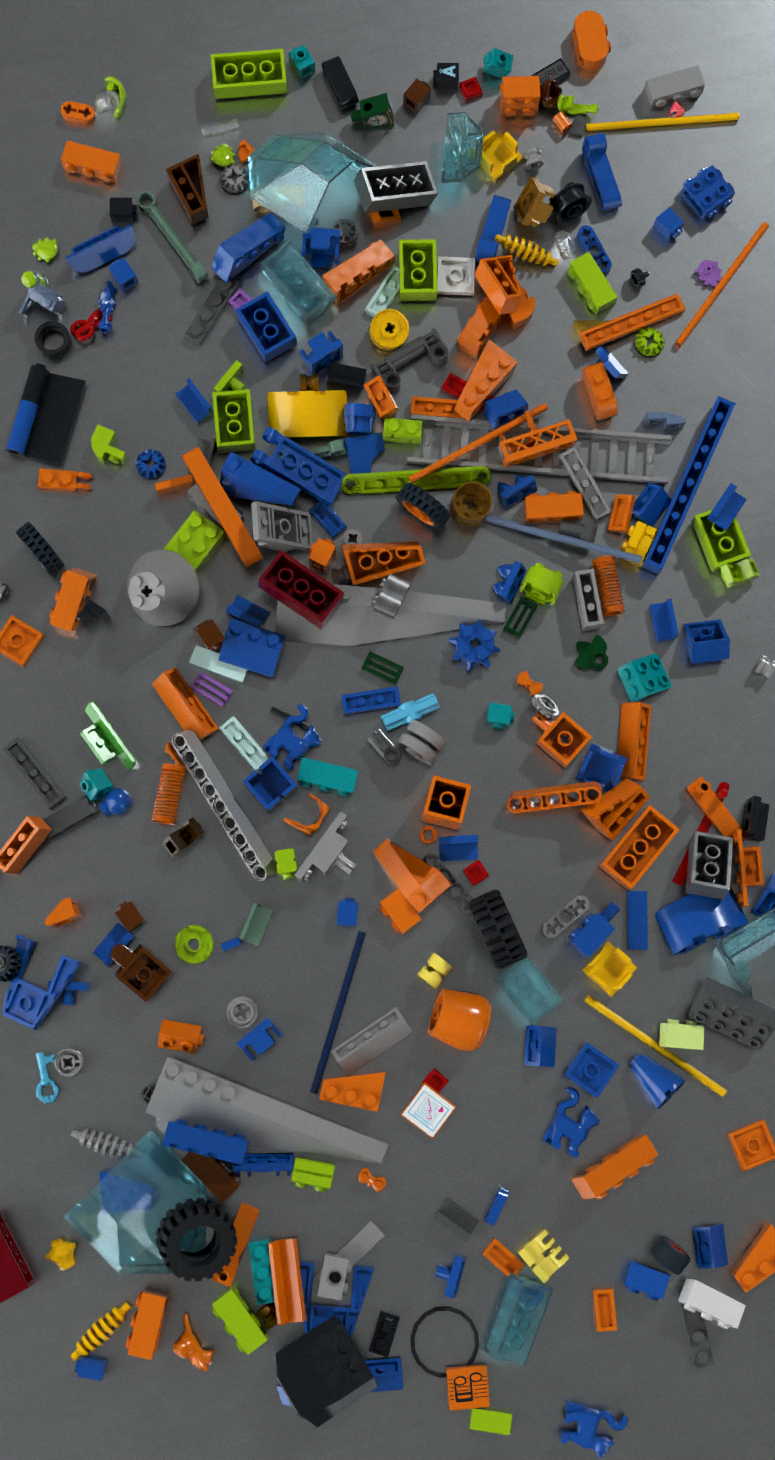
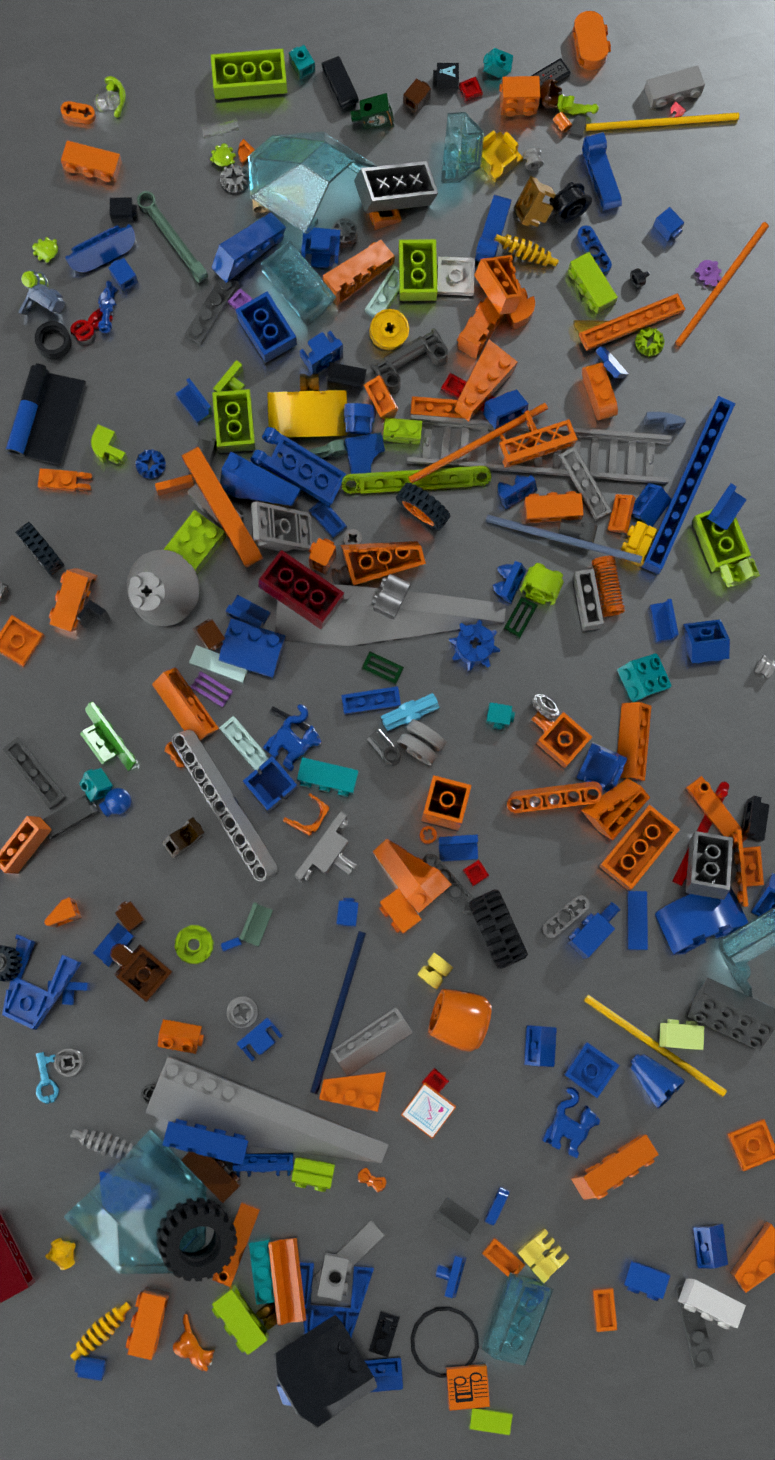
(175, 770): orange piece -> none
(189, 187): reddish brown wedge -> none
(286, 863): lime brick -> none
(473, 493): pearl gold wheel -> none
(524, 680): orange piece -> none
(529, 990): clear light blue brick -> none
(564, 244): clear brick -> none
(588, 1422): blue animal -> none
(590, 651): dark green plate -> none
(610, 969): yellow panel -> none
(670, 1255): black wheel -> none
(708, 192): blue brick -> none

